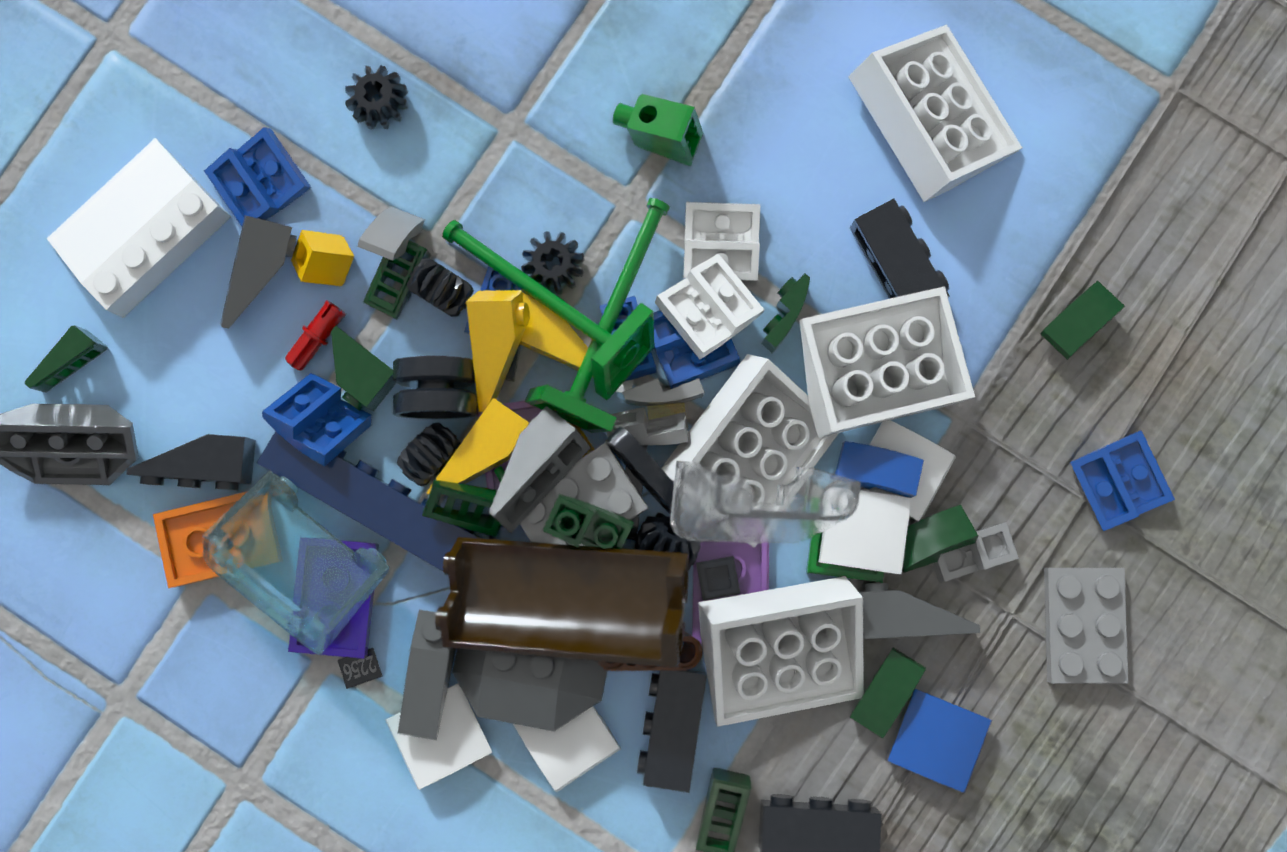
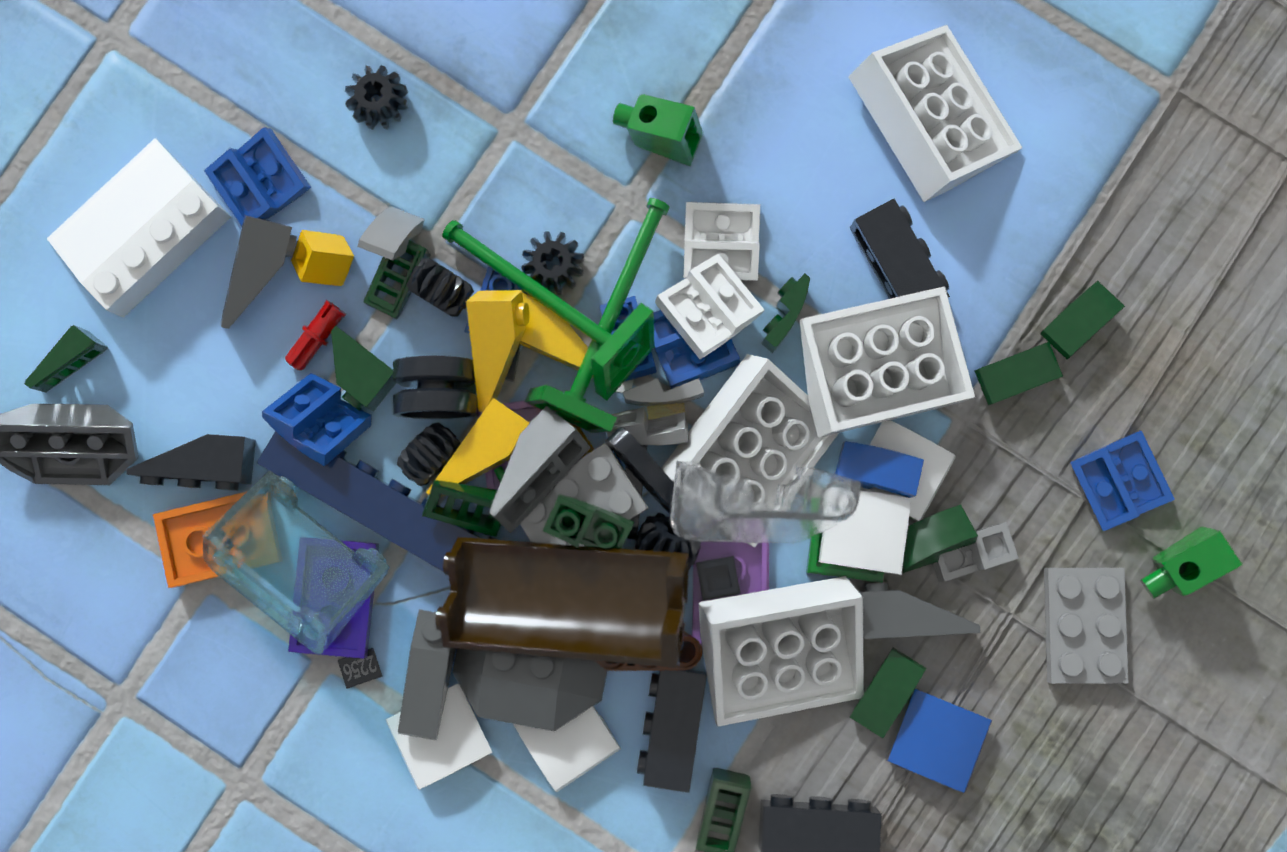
(1018, 373): none -> dark green slope
(1205, 559): none -> green torso

